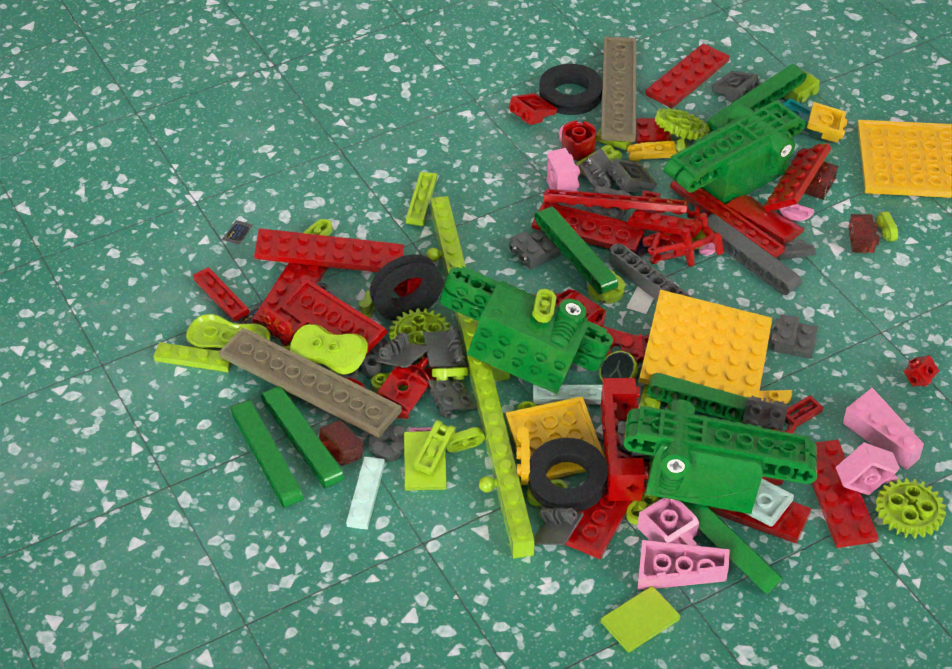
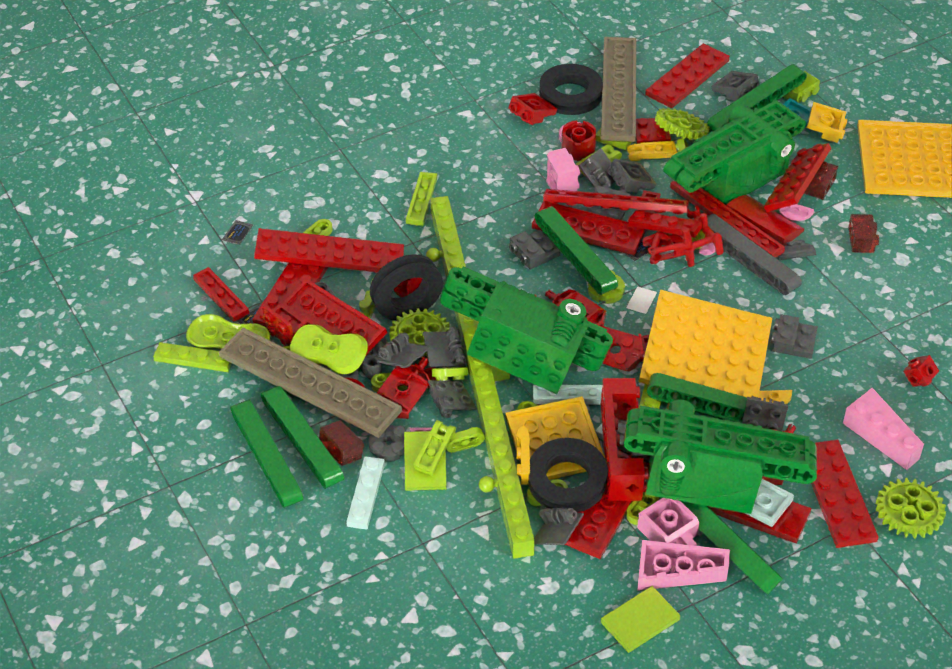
(544, 305): lime plate -> none
(619, 365): black tile -> none
(641, 272): dark grey beam -> none
(805, 413): red tile -> none
(867, 468): bright pink hinge -> none
(888, 226): lime plate -> none

